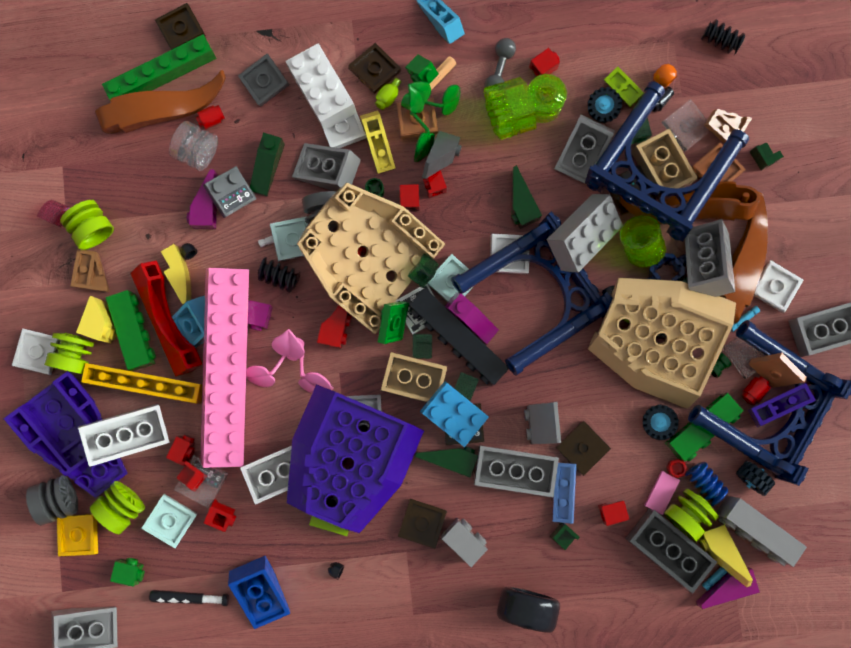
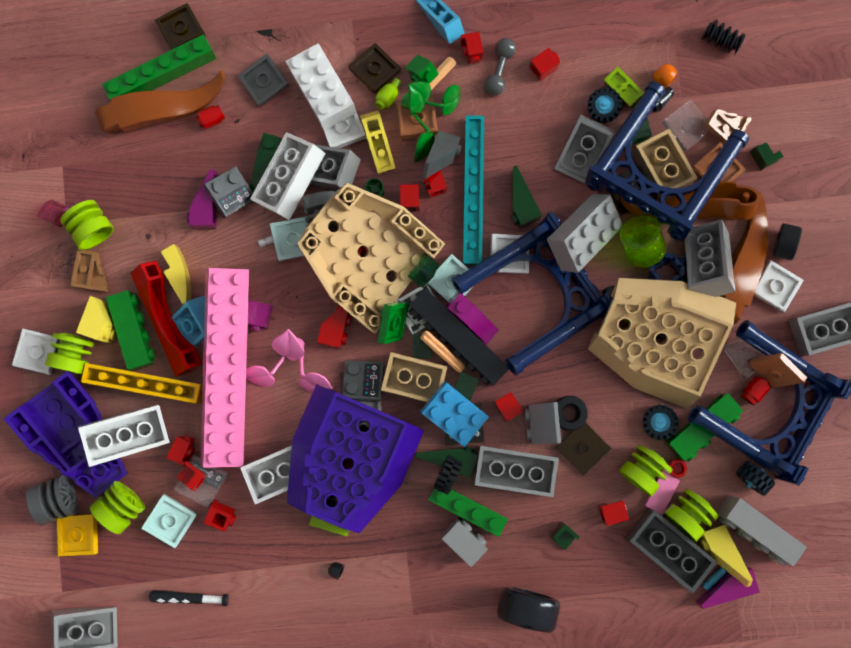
(127, 572): green brick -> none
(188, 251): black hinge -> none
(193, 145): clear wheel -> none
(258, 592): blue slope -> none
(277, 275): black piece -> none
(288, 175): none -> white brick
(363, 380): none -> dark grey plate
(422, 523): dark brown plate -> none
(442, 351): none -> light nougat axle
(448, 475): none -> black tyre
(470, 510): none -> green brick
(472, 47): none -> red brick
(473, 190): none -> teal plate
(508, 406): none -> red panel
(513, 105): clear neon green piece -> none
(547, 107): clear neon green wheel -> none
(564, 493): medium blue plate -> none
(582, 412): none -> black tyre
(645, 470): none -> lime wheel
(708, 482): blue piece -> none
(722, 363): dark green wheel -> none
(747, 316): medium azure wheel -> none
(781, 405): dark purple slope -> none
(787, 241): none -> black tyre

